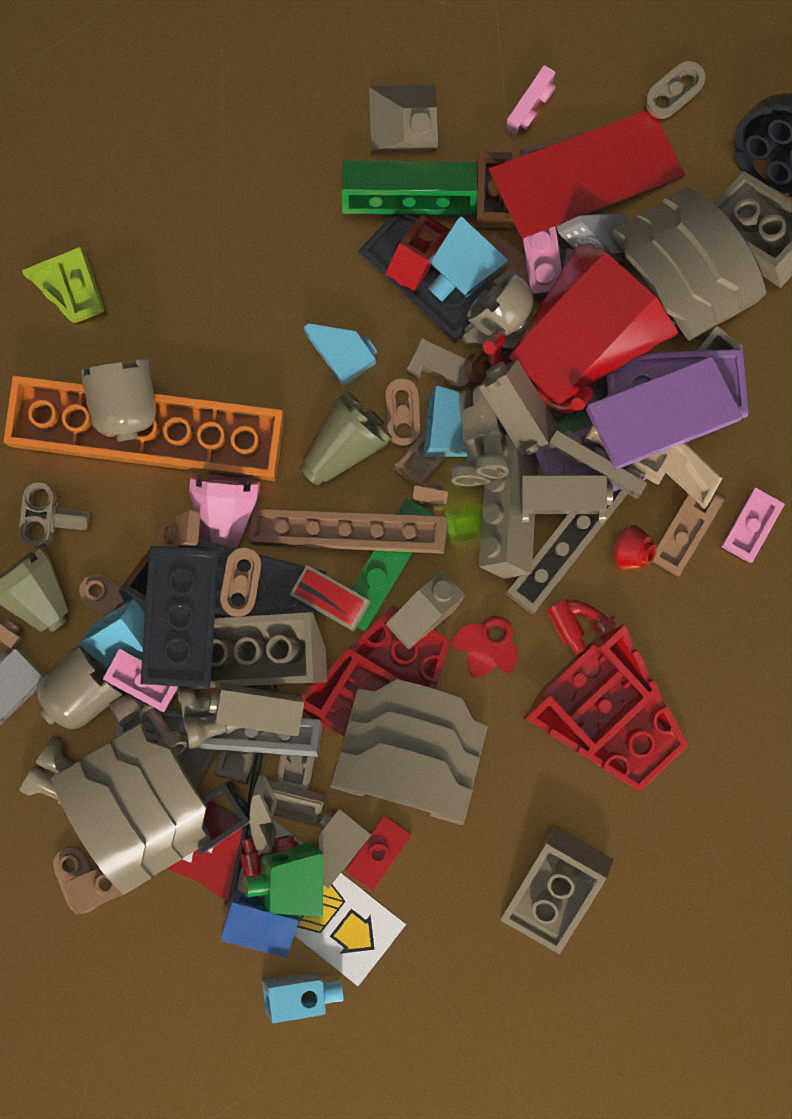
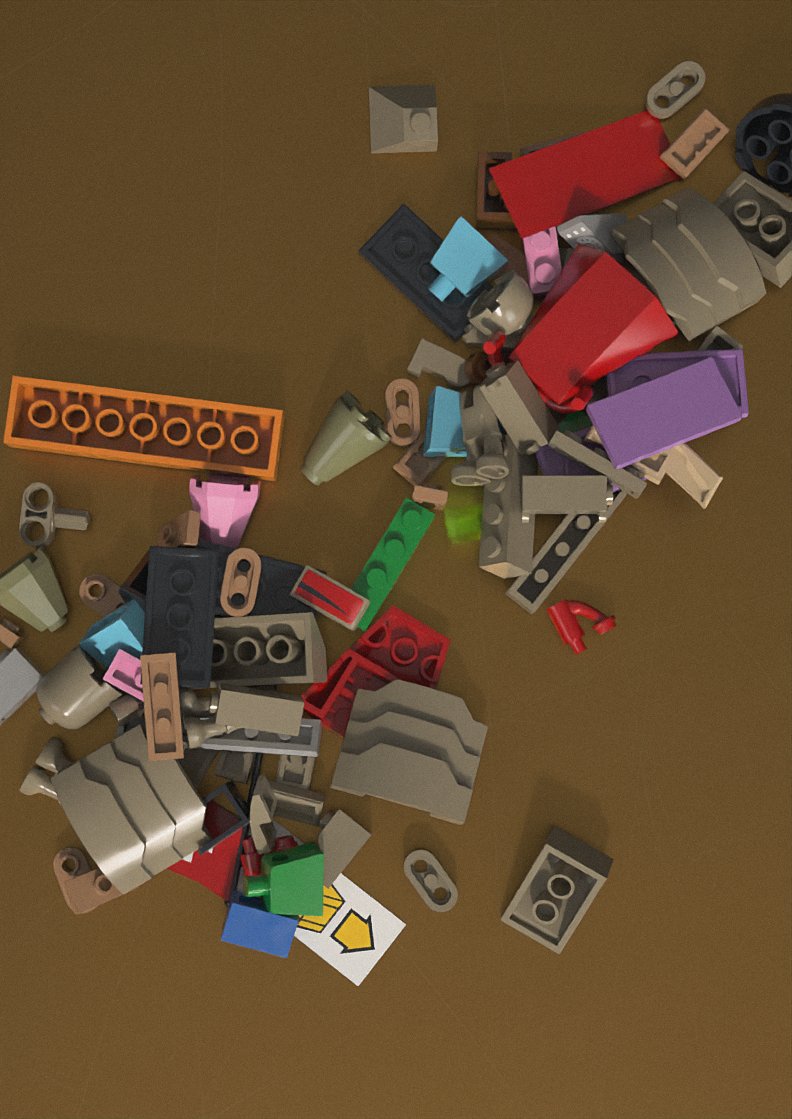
(68, 284): lime wing -> none
(120, 398): dark tan cylinder -> none
(162, 706): none -> medium nougat plate
(284, 996): medium azure torso -> none
(342, 351): medium azure slope -> none
(348, 530): medium nougat plate -> none
(378, 852): red plate -> none
(409, 187): green brick -> none
(416, 251): red slope -> none
(426, 609): dark tan slope -> none
(430, 879): none -> dark tan plate
(483, 650): red plate -> none
(524, 112): bright pink plate -> none
(611, 711): red wedge -> none
(634, 548): red cone -> none
(685, 533): medium nougat plate -> none
(694, 143): none -> medium nougat plate
(752, 525): bright pink plate -> none

